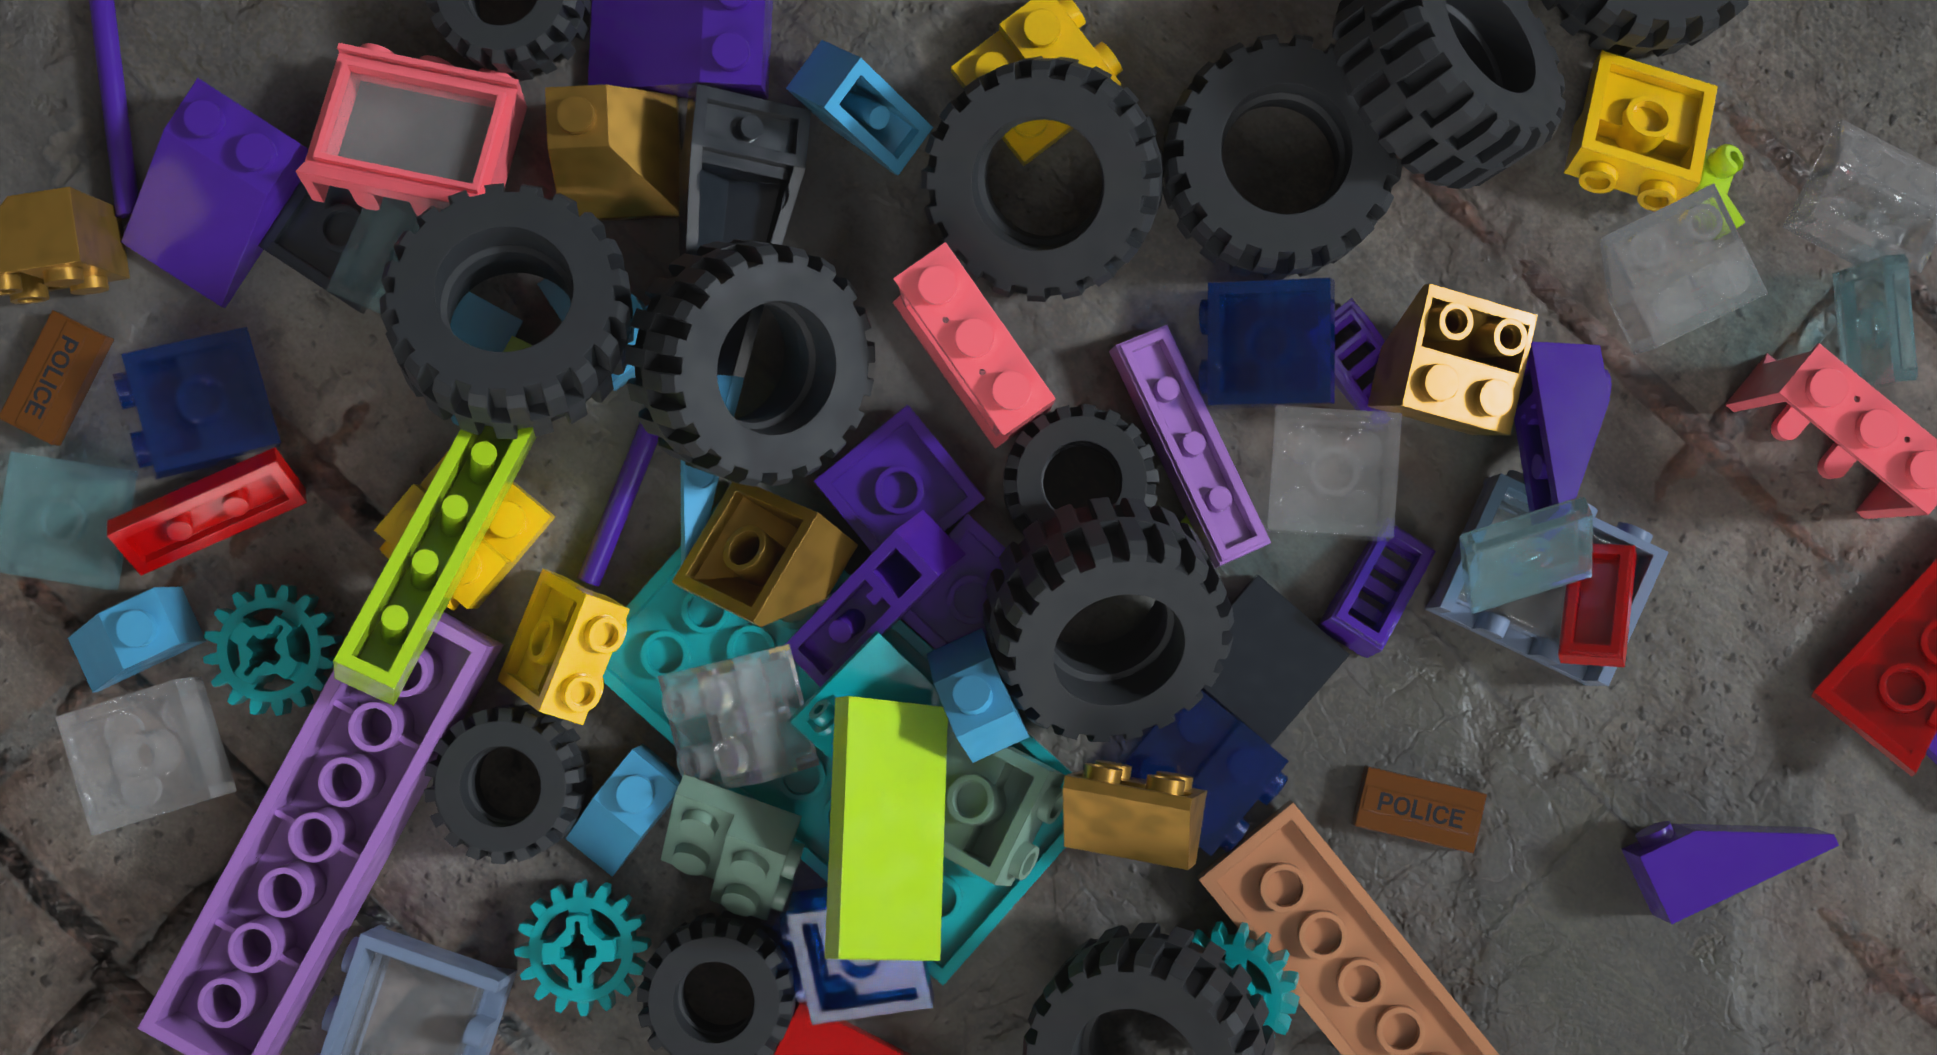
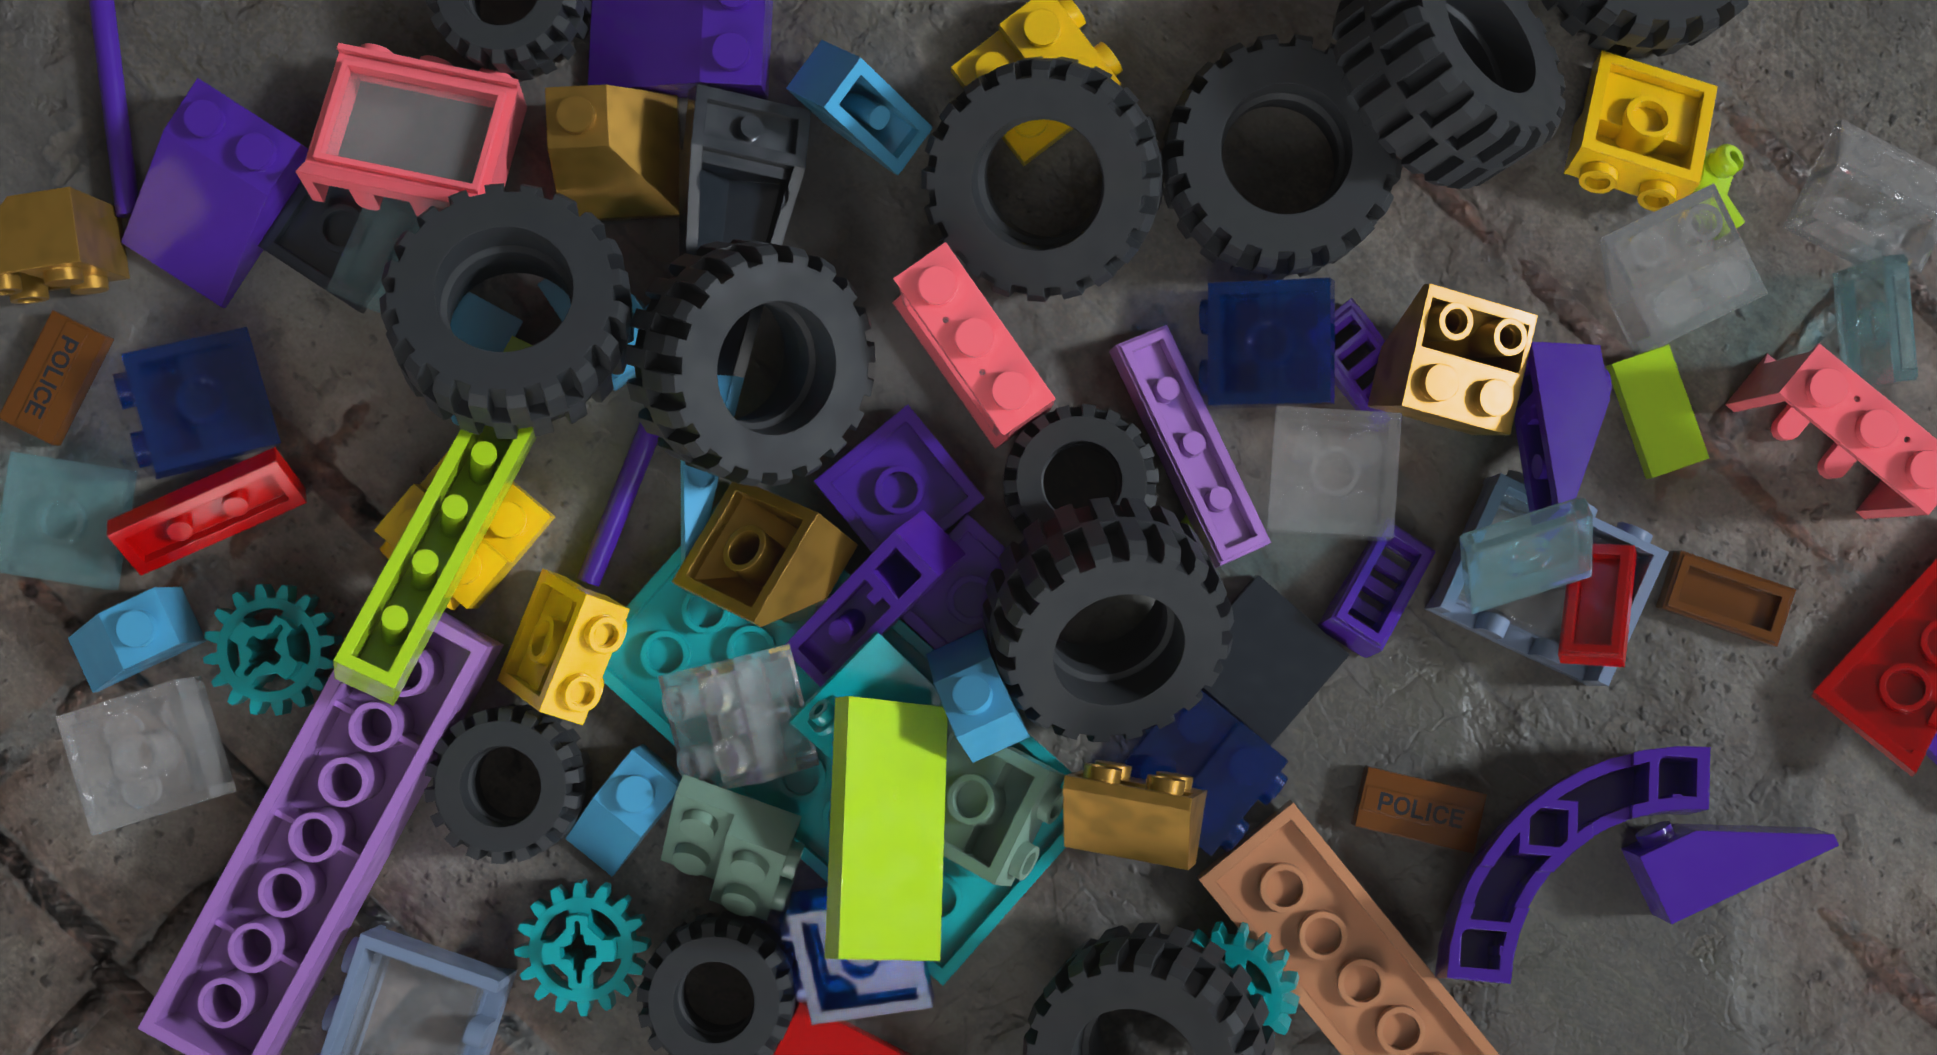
(1541, 834): none -> dark purple brick
(1657, 412): none -> lime tile
(1725, 598): none -> reddish brown tile

